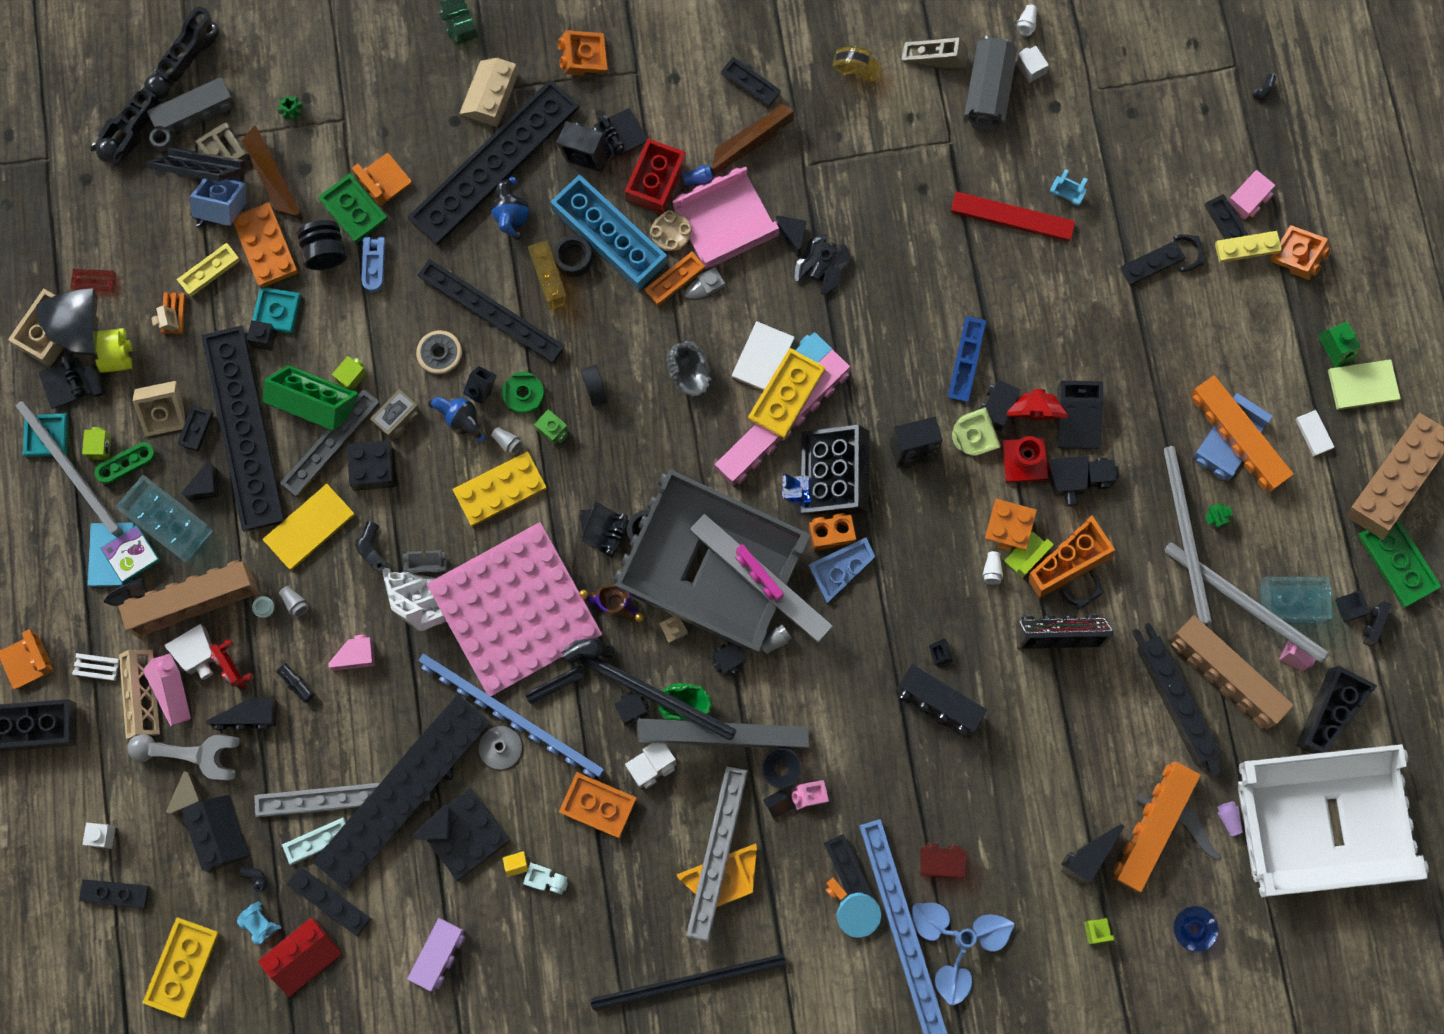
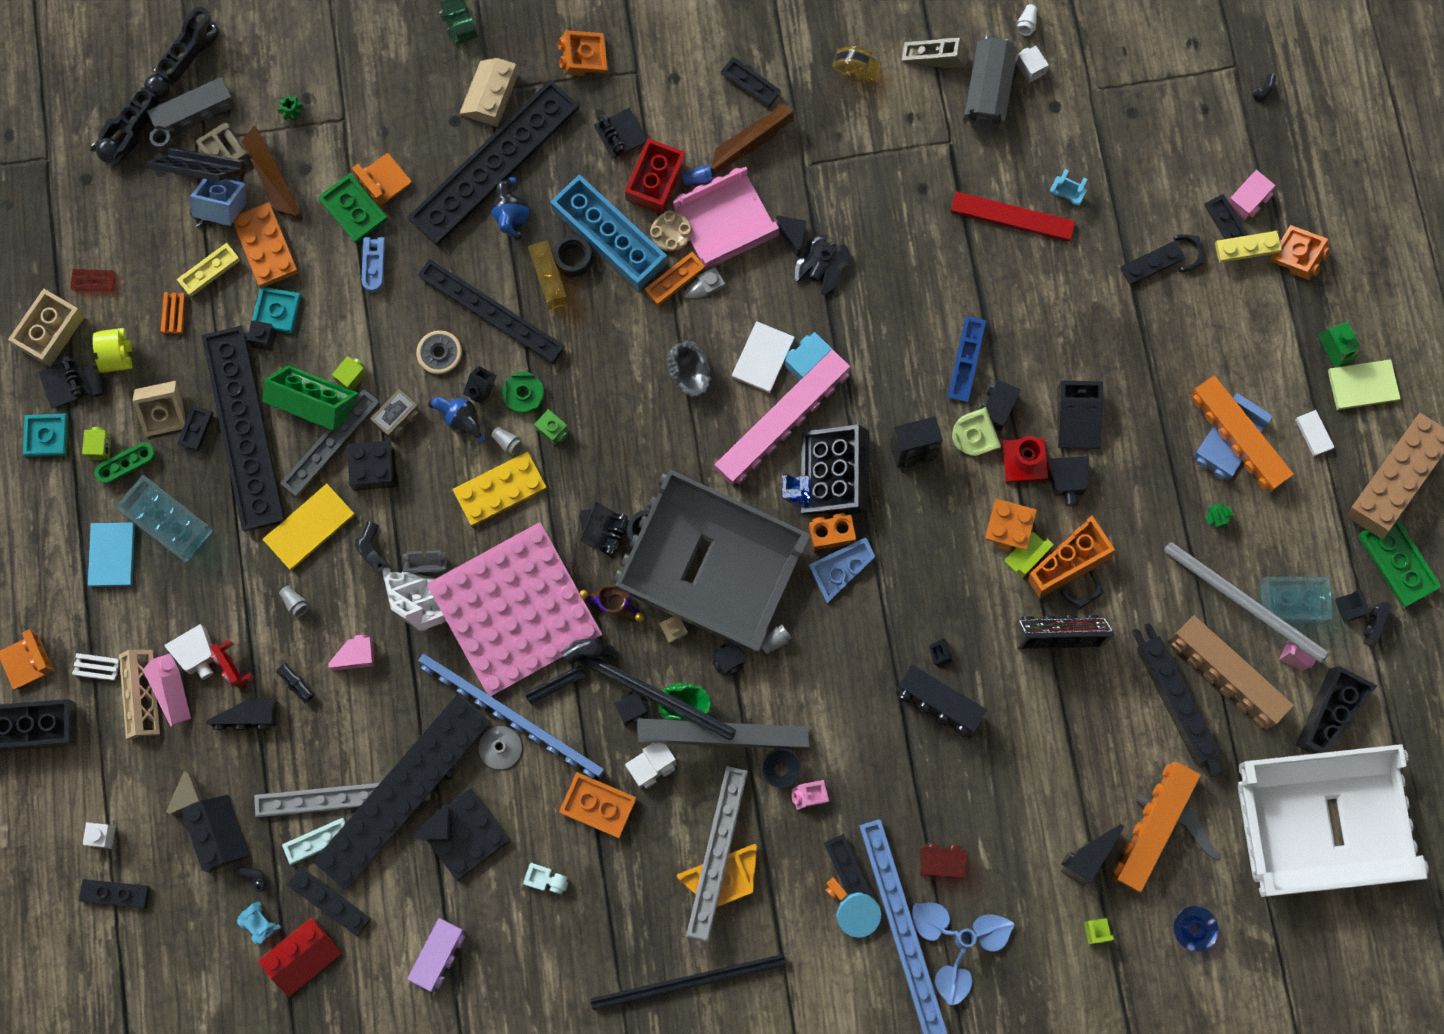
(70, 470): light grey tile -> none
(71, 320): black brick -> none
(128, 590): black plate -> none
(130, 554): tile -> none
(166, 318): tan tile -> none
(181, 967): yellow plate -> none
(188, 598): medium nougat brick -> none
(203, 485): black slope -> none
(207, 755): light grey piece -> none
(263, 607): light aqua plate -> none
(321, 245): black wheel -> none
(515, 864): yellow tile -> none
(584, 146): black brick -> none
(594, 385): black tyre -> none
(758, 574): dark pink plate -> none
(777, 804): black slope -> none
(786, 393): yellow tile -> none
(790, 605): light grey tile -> none
(993, 570): white cone -> none
(1038, 406): red slope -> none
(1102, 473): black brick -> none
(1187, 535): light grey axle -> none
(1230, 817): lavender cone -> none

